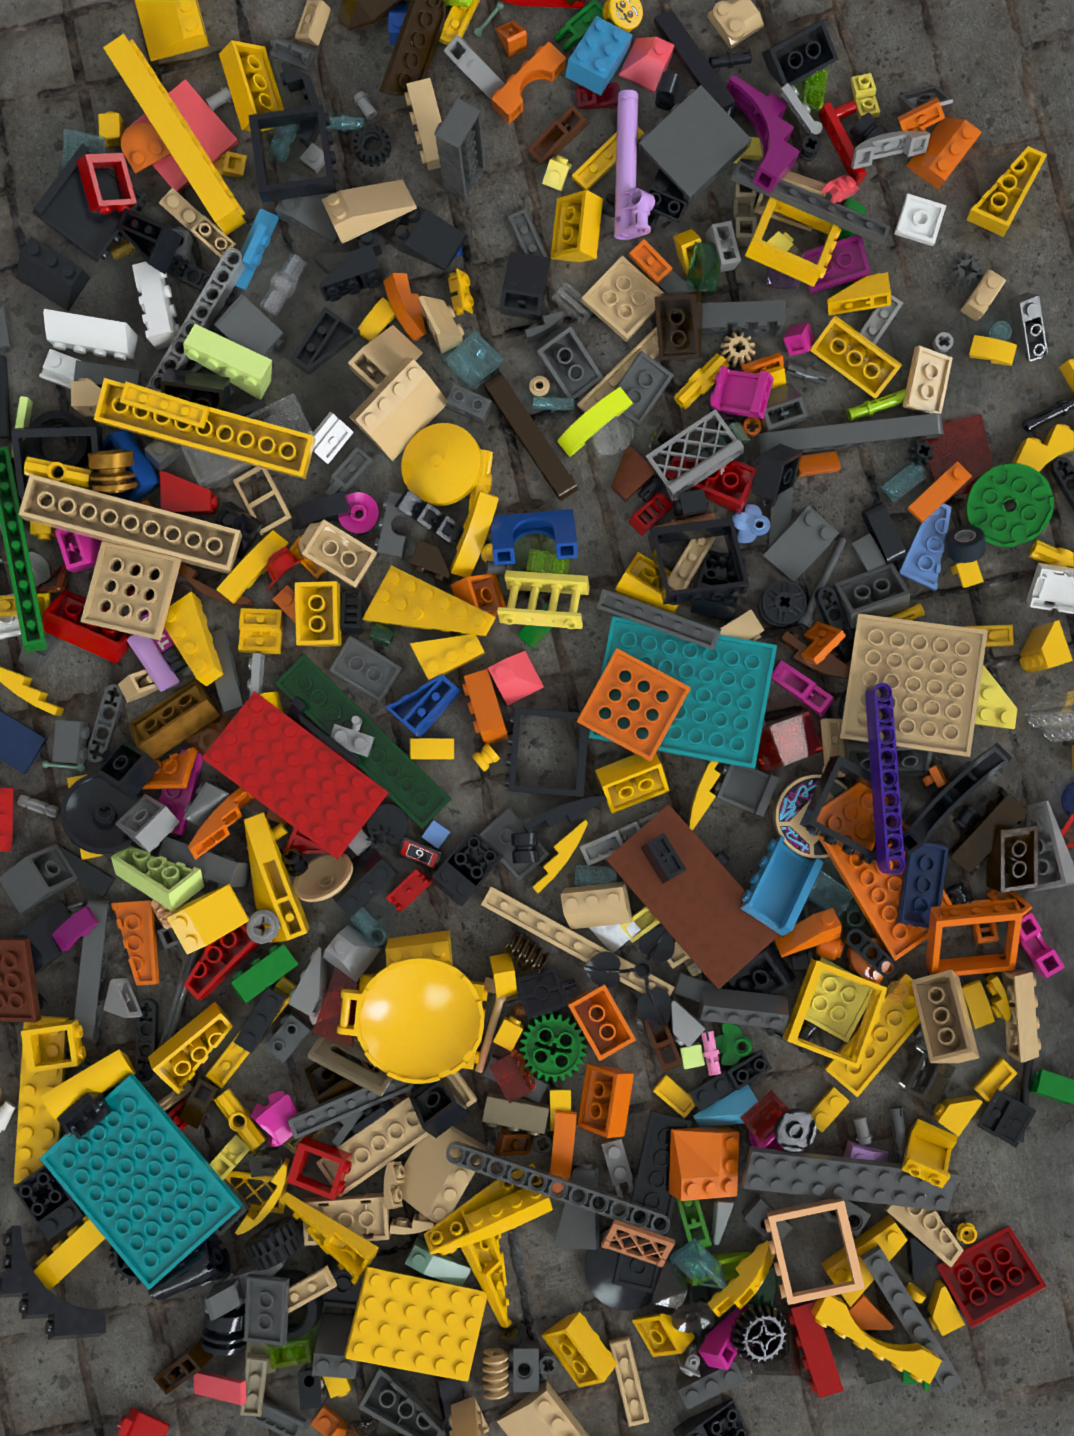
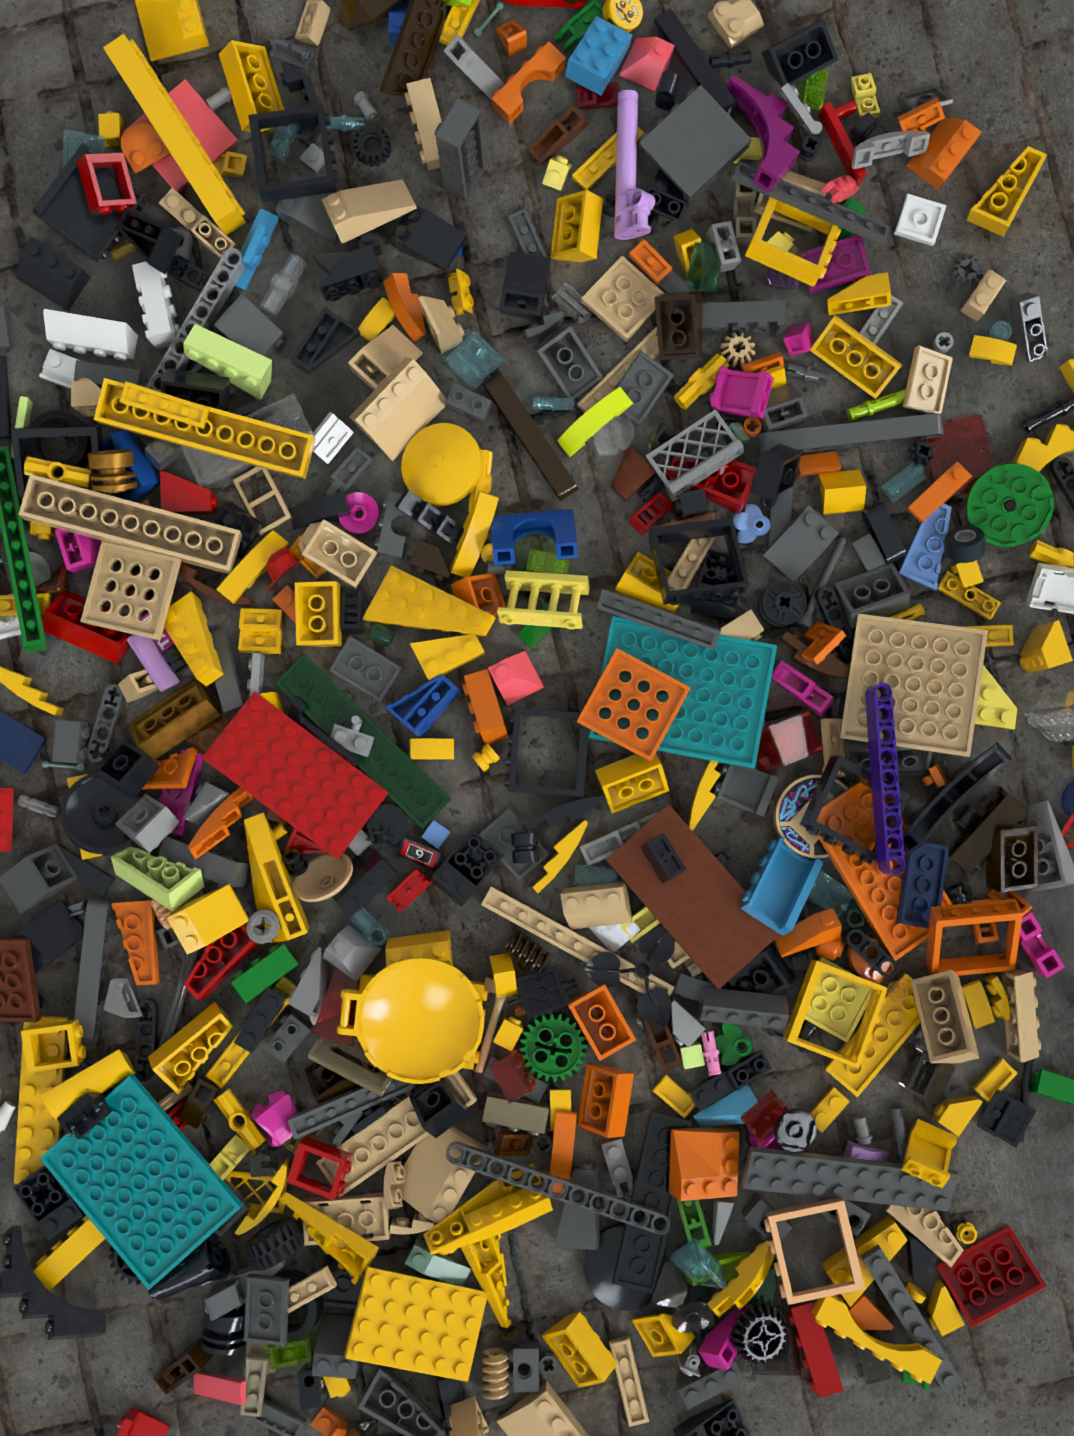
(75, 927): magenta slope -> none
(539, 392): tan plate -> none
(650, 1238): nougat window -> none
(842, 491): none -> yellow slope
(980, 602): none -> yellow tile

